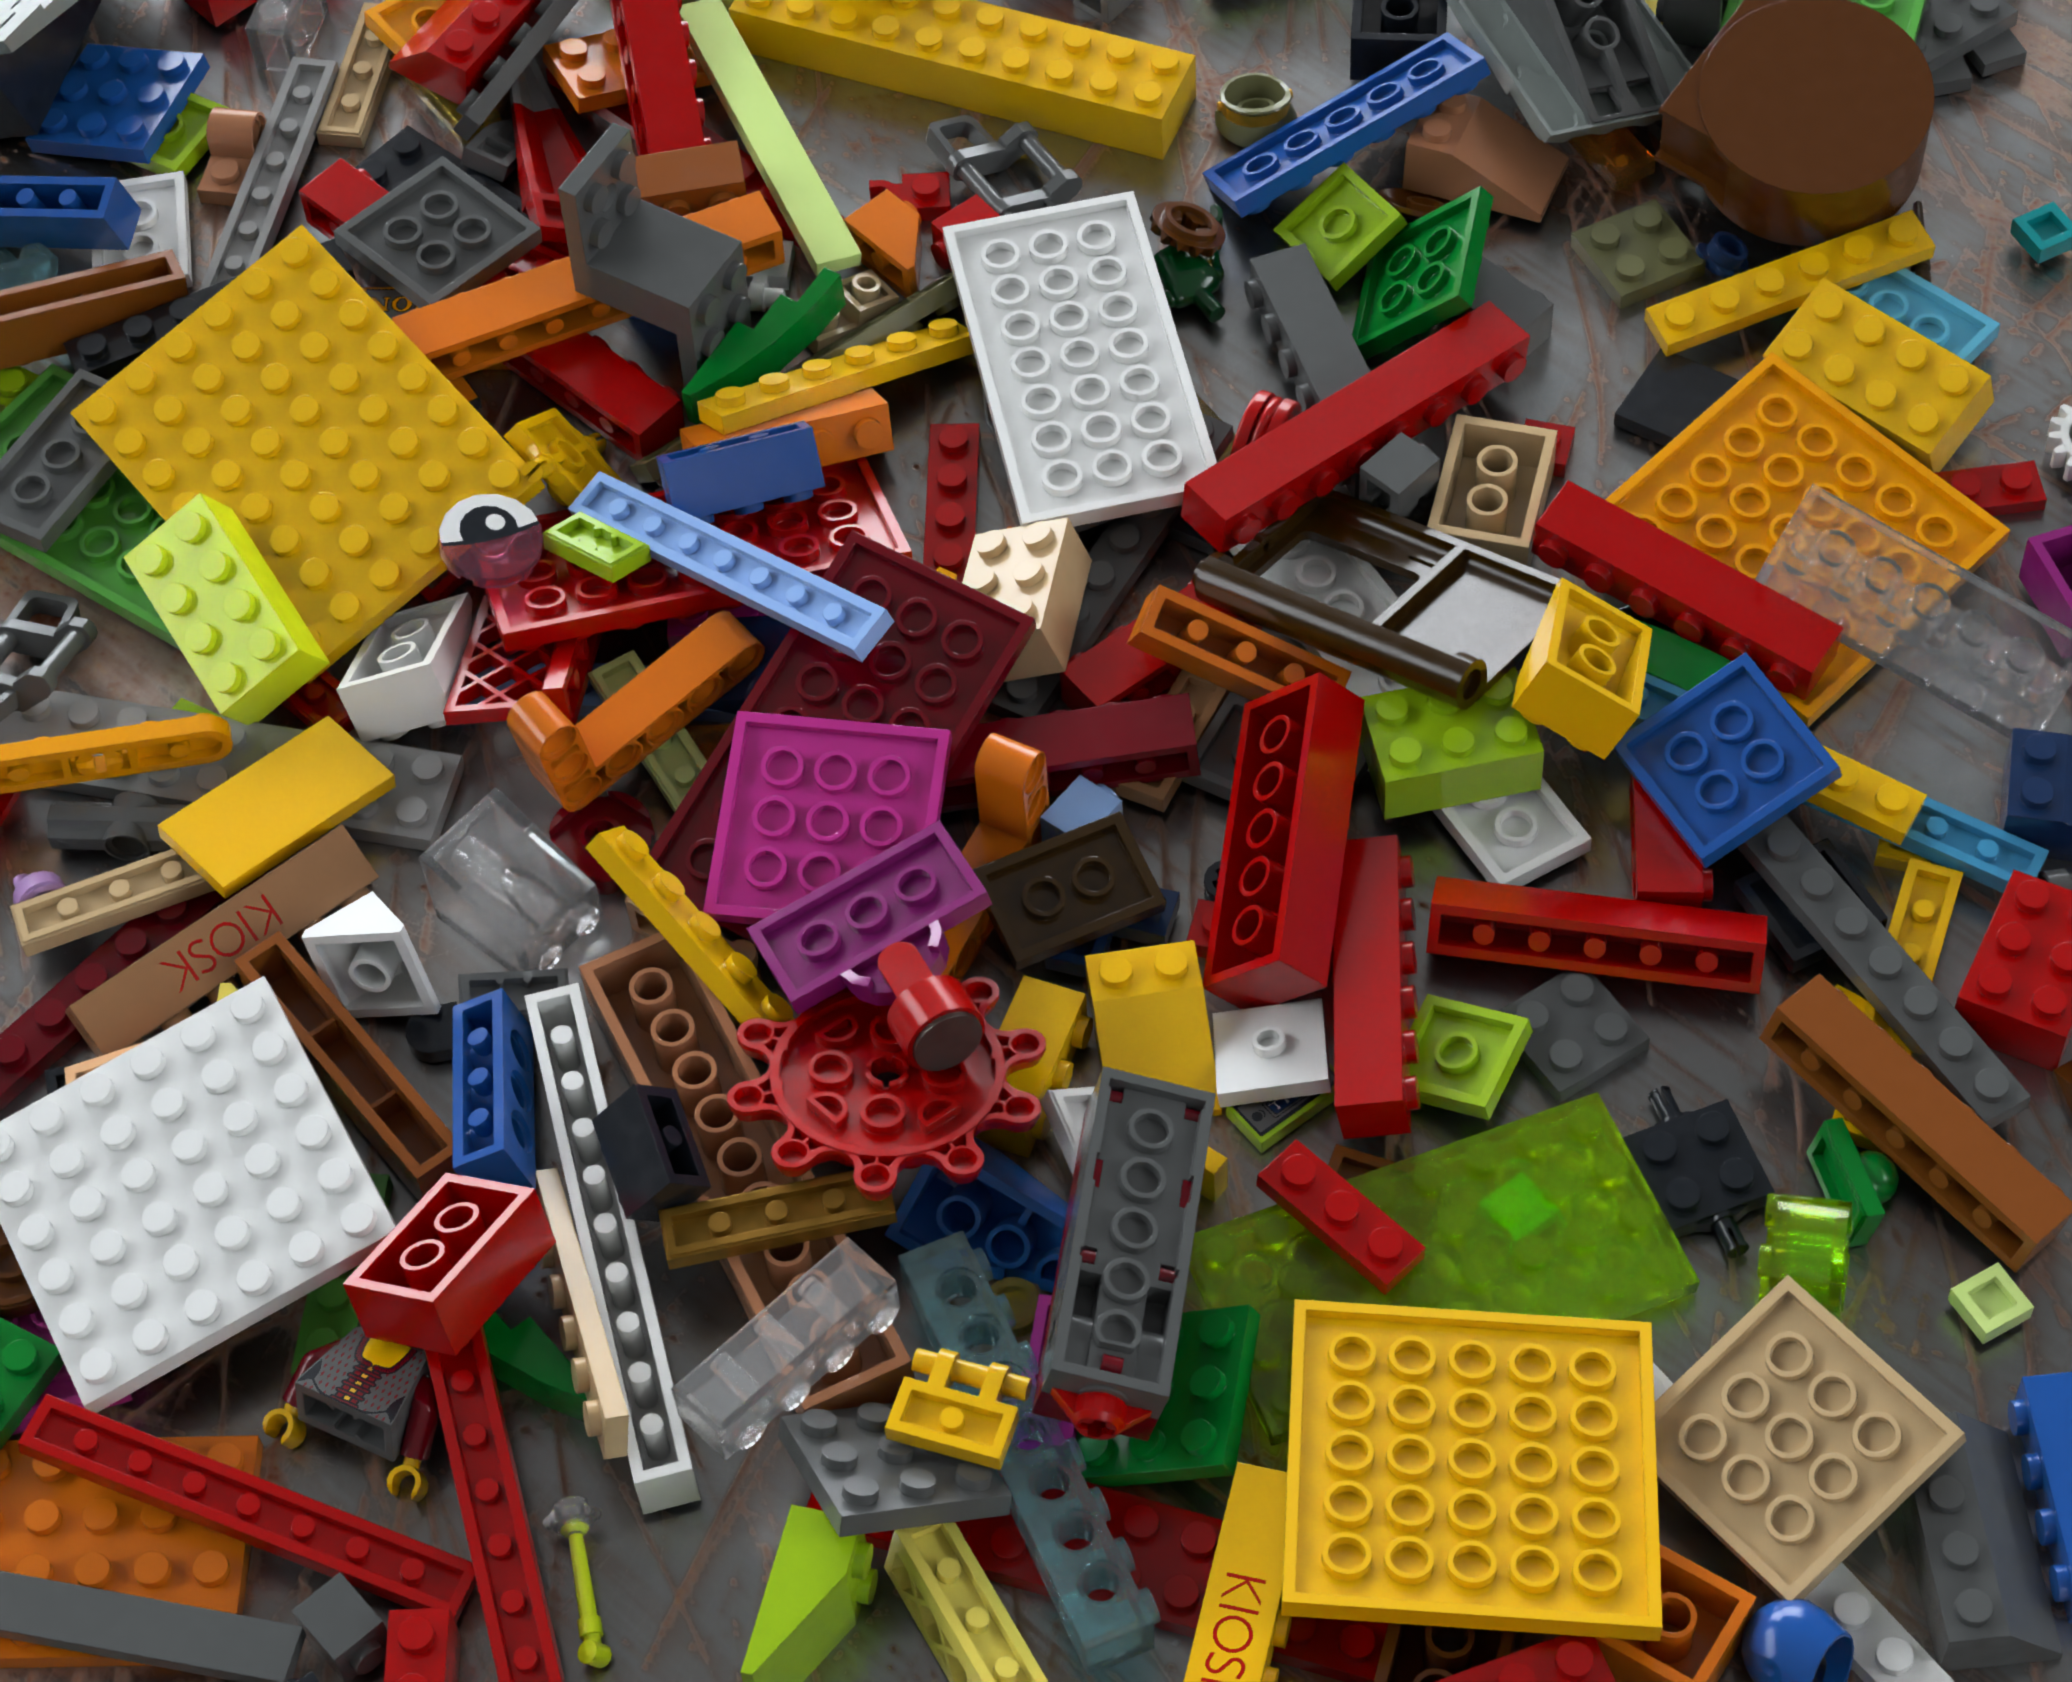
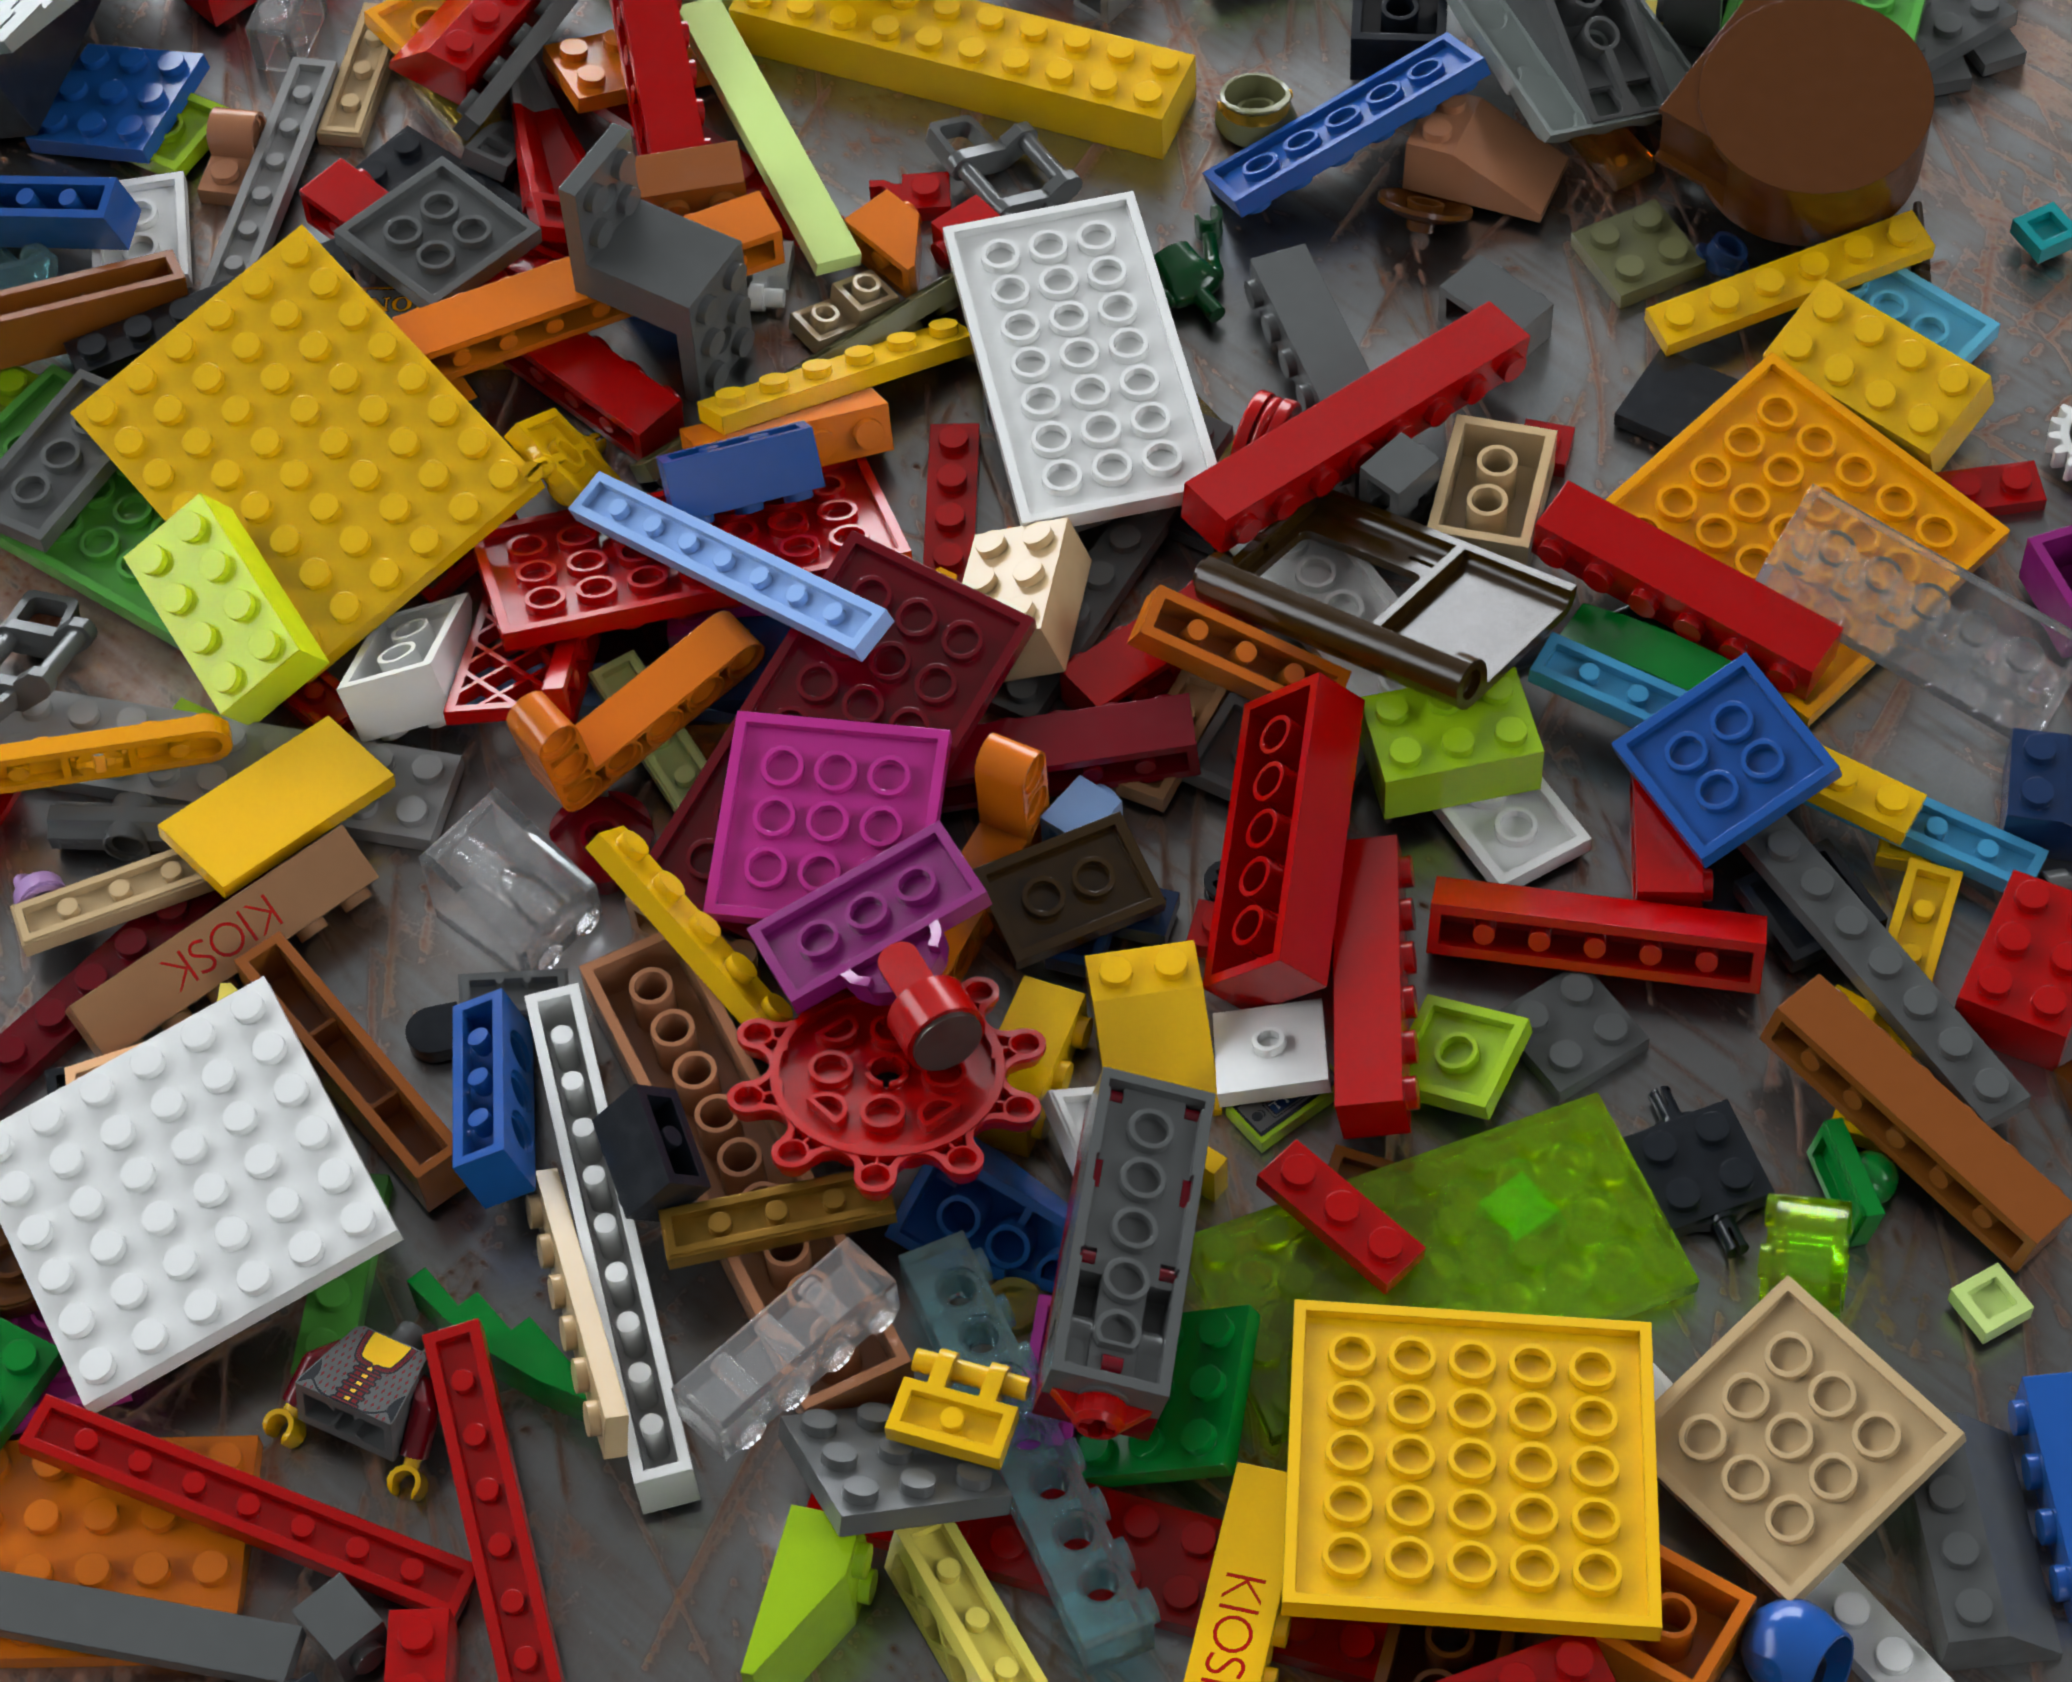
(370, 961): white slope -> none
(450, 1263): red brick -> none
(490, 540): tile -> none
(572, 1520): neon yellow piece -> none
(596, 547): lime plate -> none
(771, 345): green slope -> none
(1187, 228): reddish brown gear -> none
(1341, 225): lime plate -> none
(1423, 274): green plate -> none
(1584, 670): yellow slope -> none

